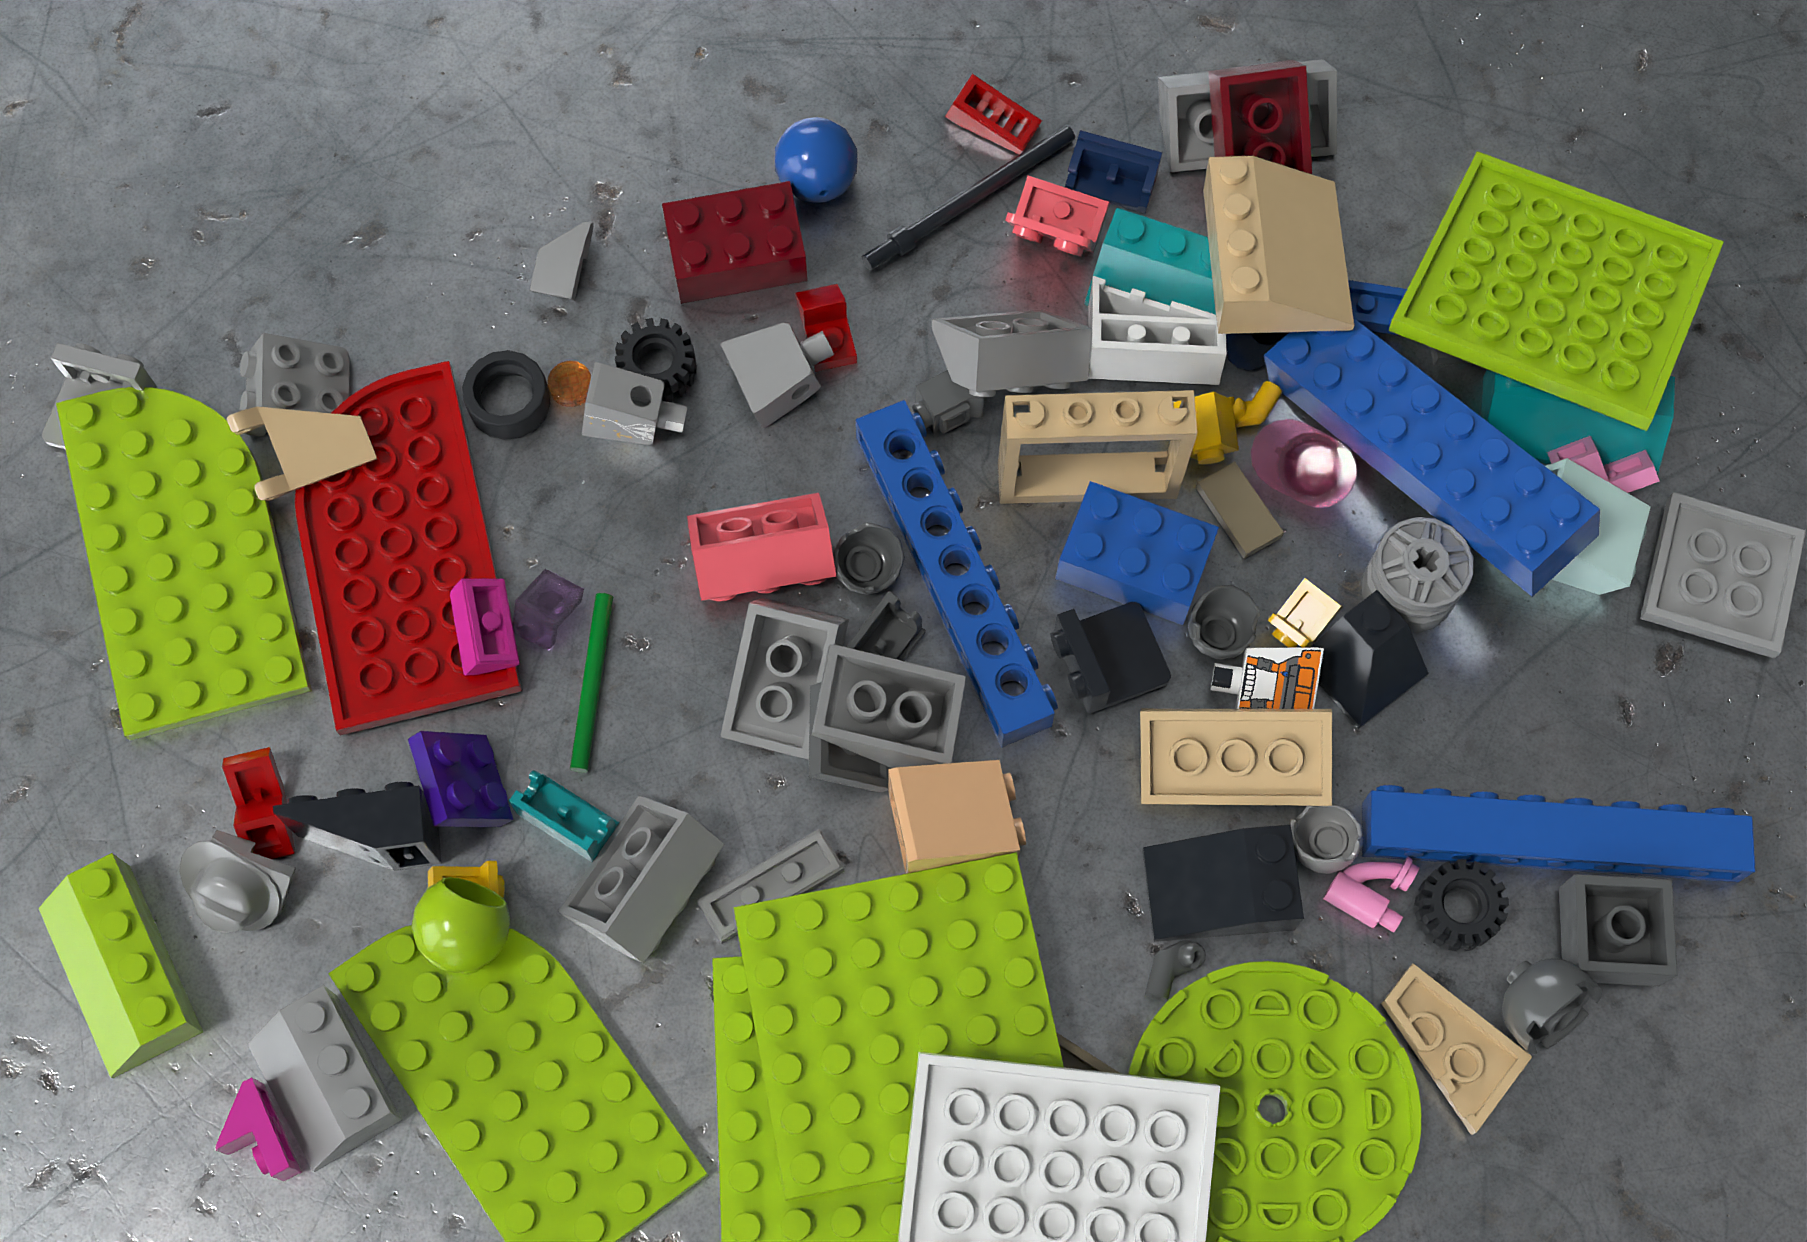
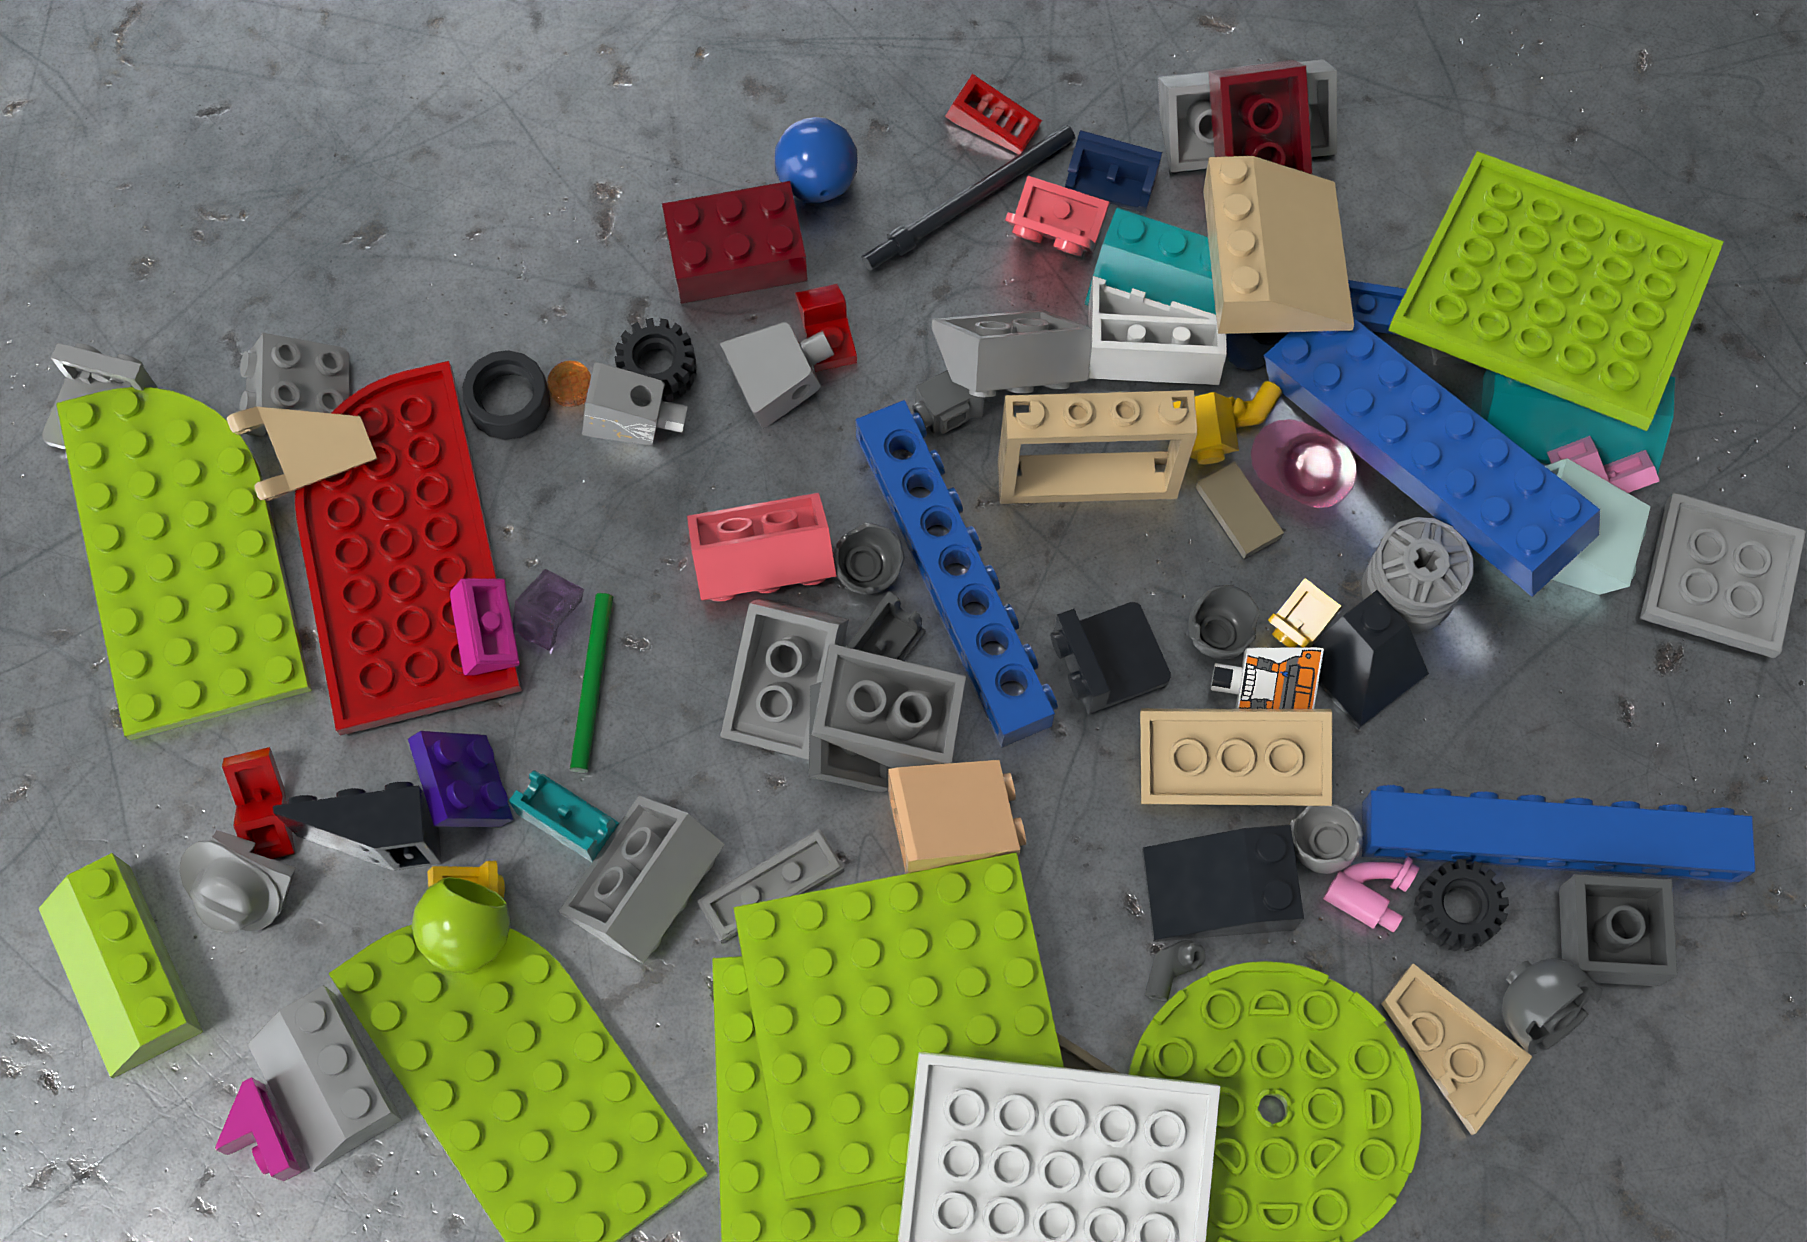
(560, 263): light grey slope -> none
(1136, 552): blue brick -> none

